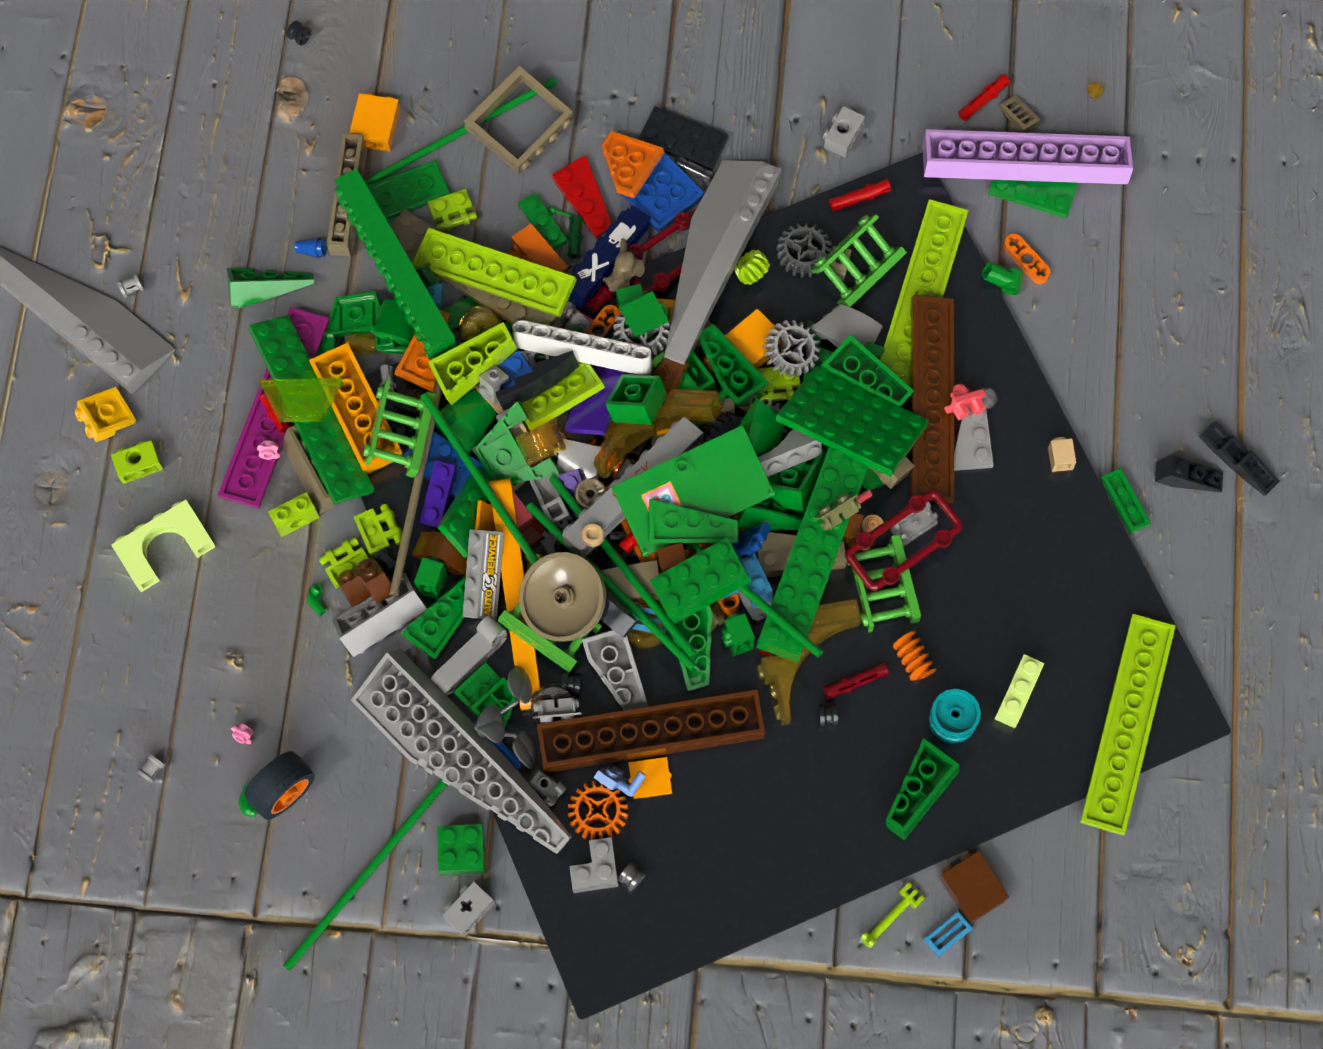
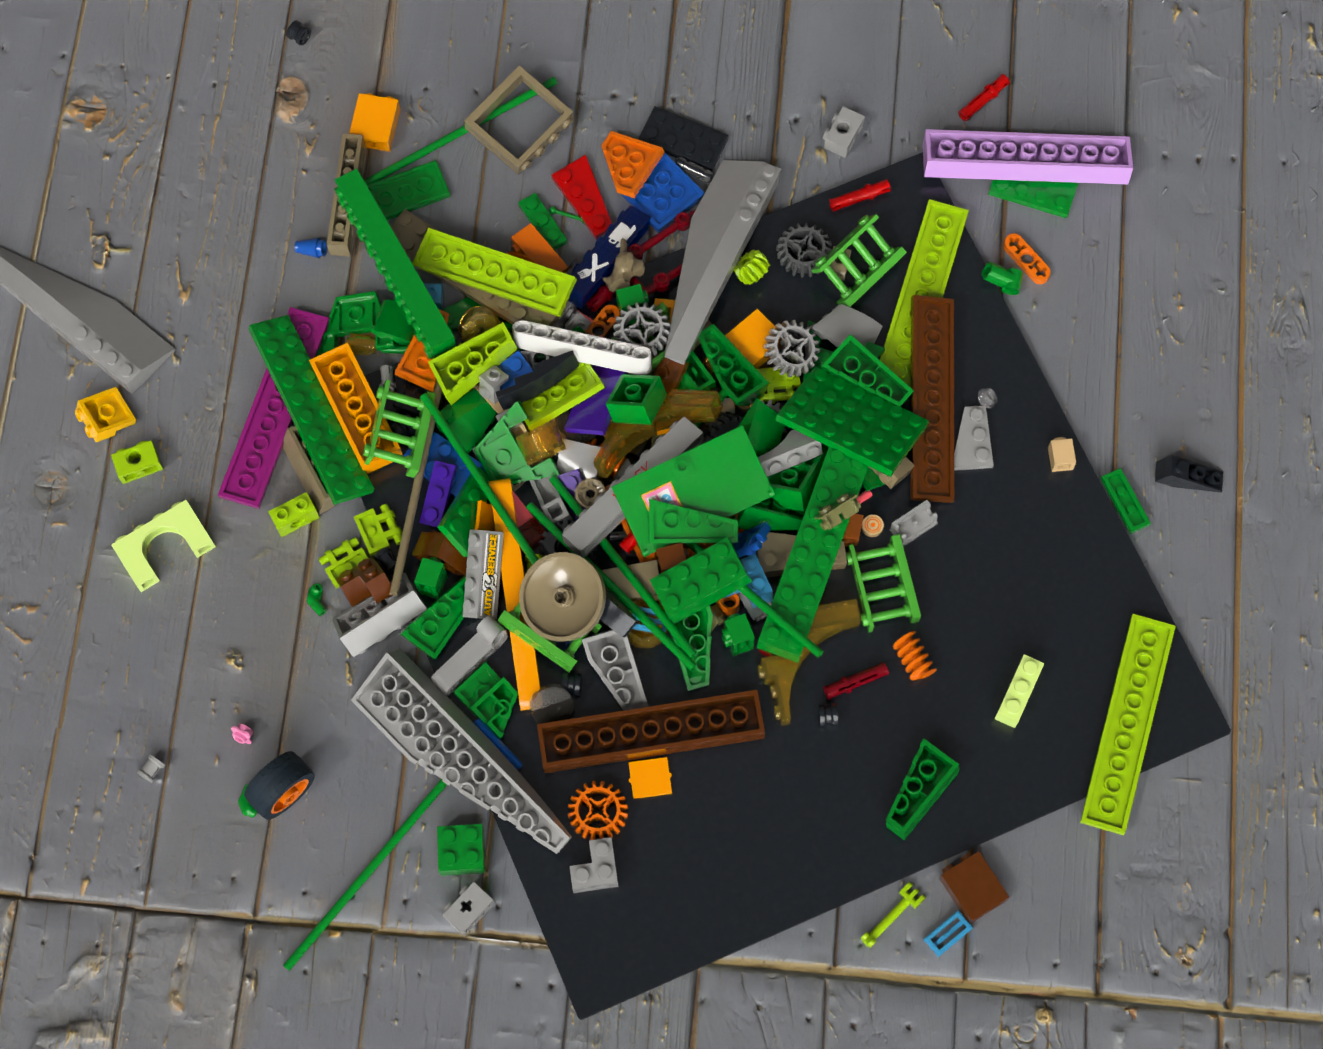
(130, 285): light grey bush -> none
(251, 287): wedge -> none
(268, 450): bright pink plate -> none
(271, 415): red pin -> none
(300, 398): clear neon green wing -> none
(427, 276): dark green bush -> none
(450, 206): lime plate -> none
(491, 723): dark grey plant -> none
(547, 710): light grey hinge -> none
(550, 790): dark grey plate -> none
(574, 236): dark green pin -> none
(592, 535): tan tile -> none
(613, 778): medium blue plate -> none
(631, 876): flat silver wheel -> none
(643, 314): green piece -> none
(892, 574): dark red bar -> none
(960, 704): teal wheel -> none
(962, 399): coral hips -> none
(1033, 120): dark tan slope -> none
(1095, 90): clear yellow hinge -> none
(1239, 459): black slope -> none

